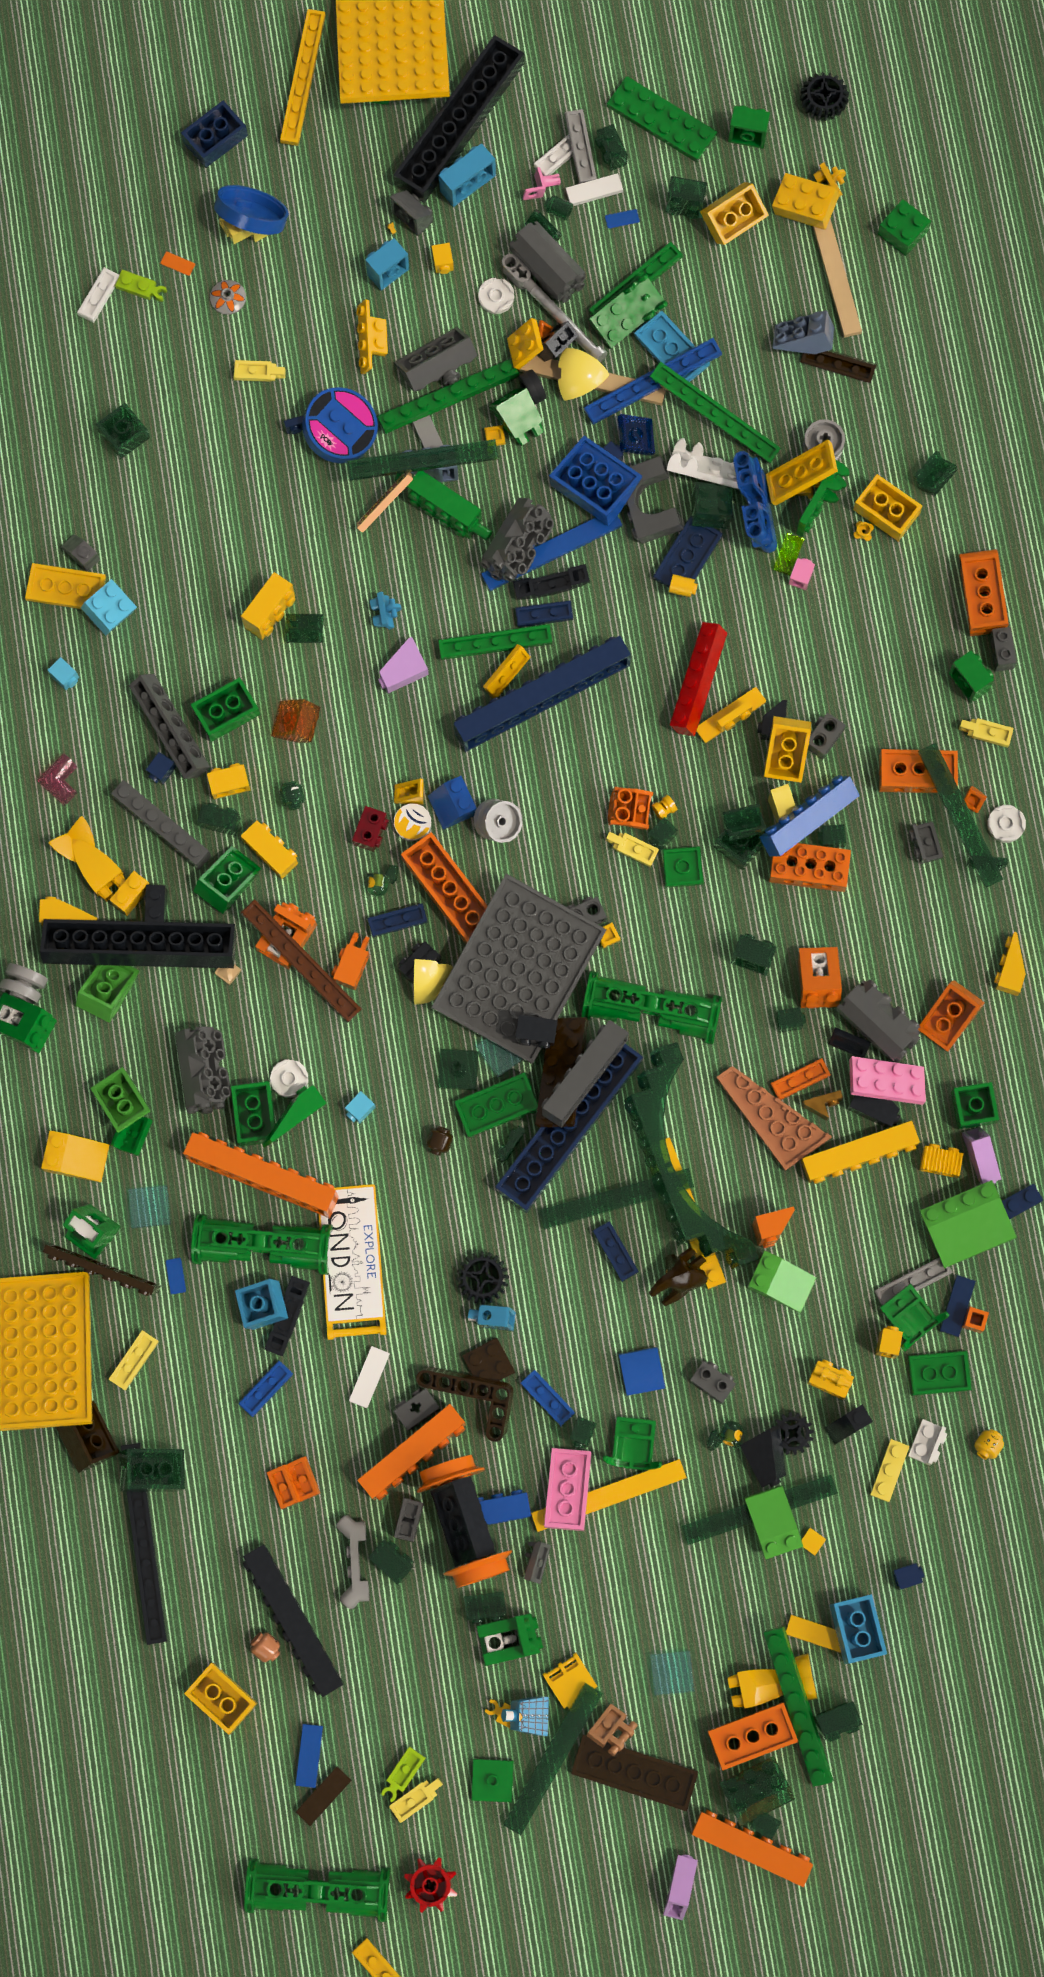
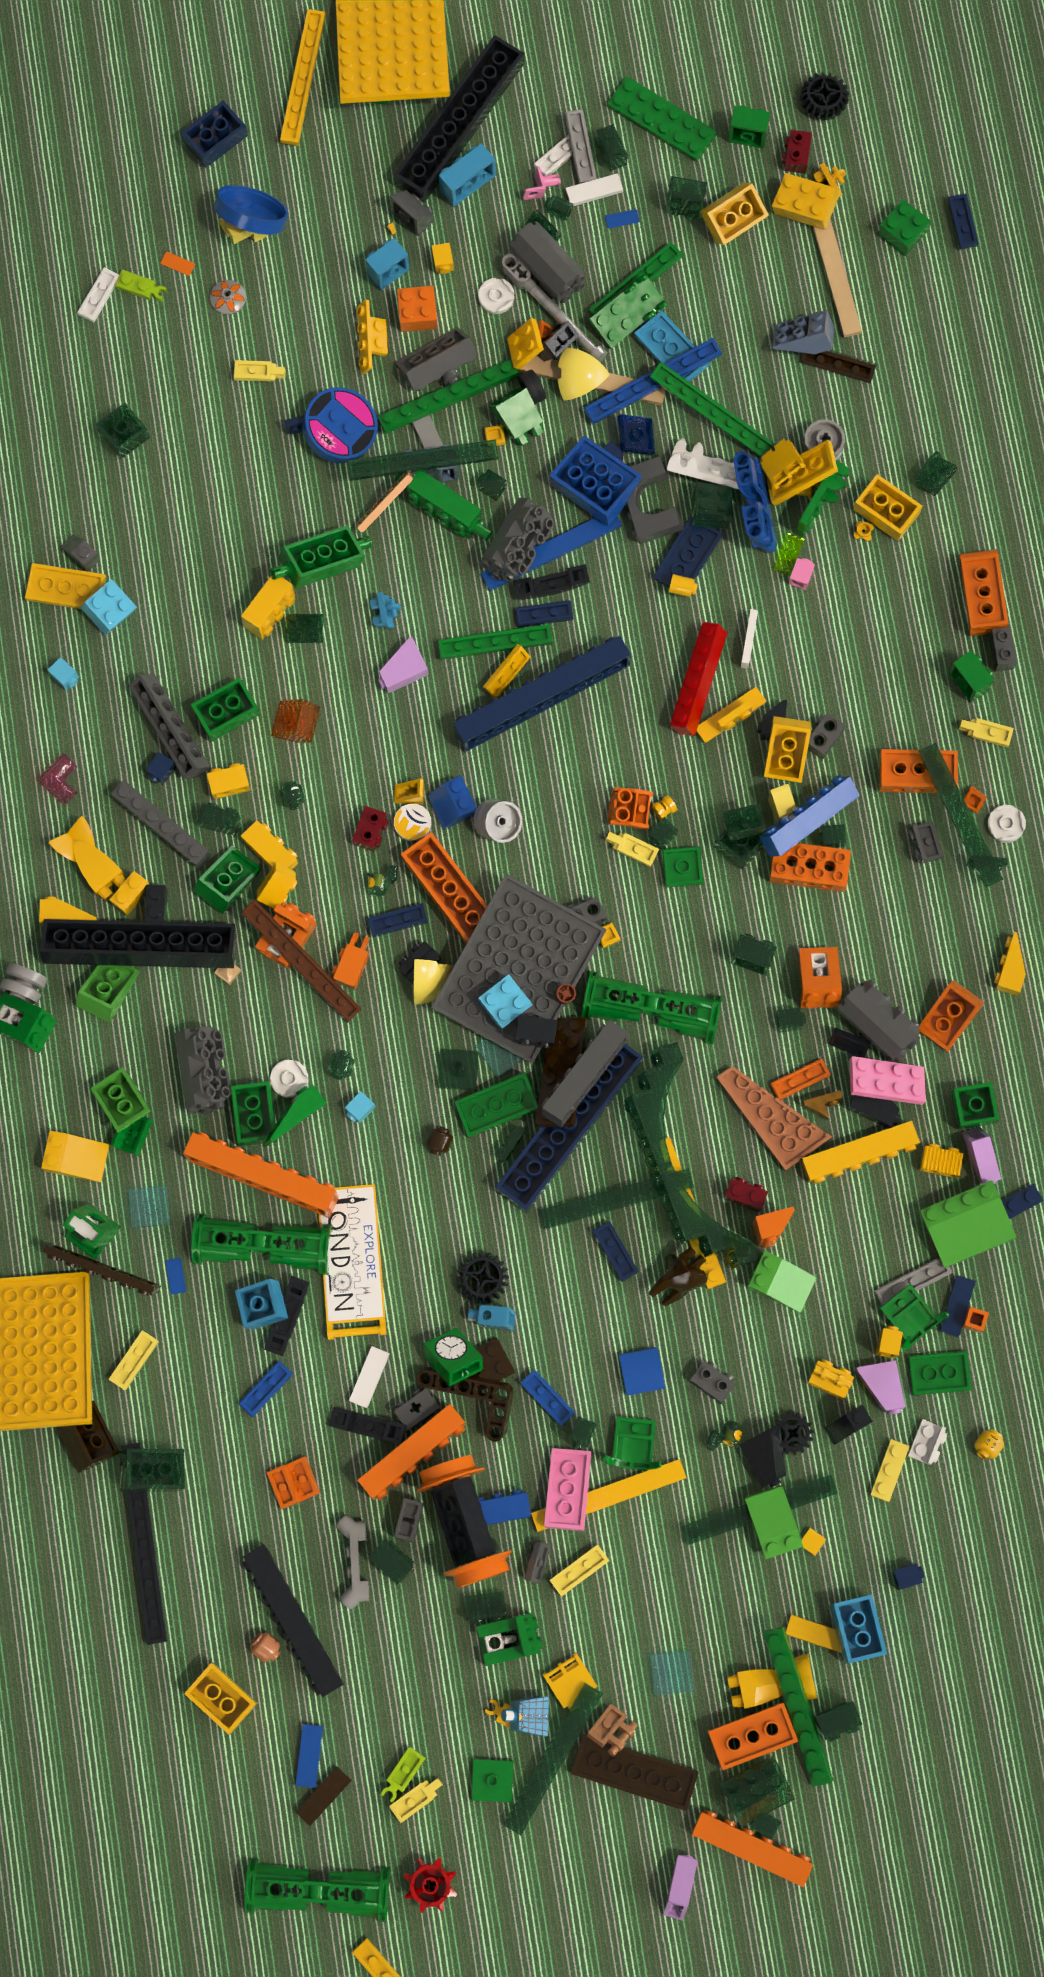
(276, 885): none -> yellow brick
(321, 556): none -> green brick
(340, 1065): none -> clear green head
(367, 1425): none -> black slope
(417, 308): none -> orange brick
(453, 1356): none -> green brick
(491, 484): none -> clear green brick
(504, 1002): none -> medium azure brick
(565, 993): none -> copper wheel
(579, 1570): none -> light yellow plate
(745, 1194): none -> dark red brick
(749, 639): none -> white tile
(782, 462): none -> yellow plate
(797, 152): none -> dark red brick
(884, 1385): none -> lavender slope
(963, 221): none -> dark blue plate

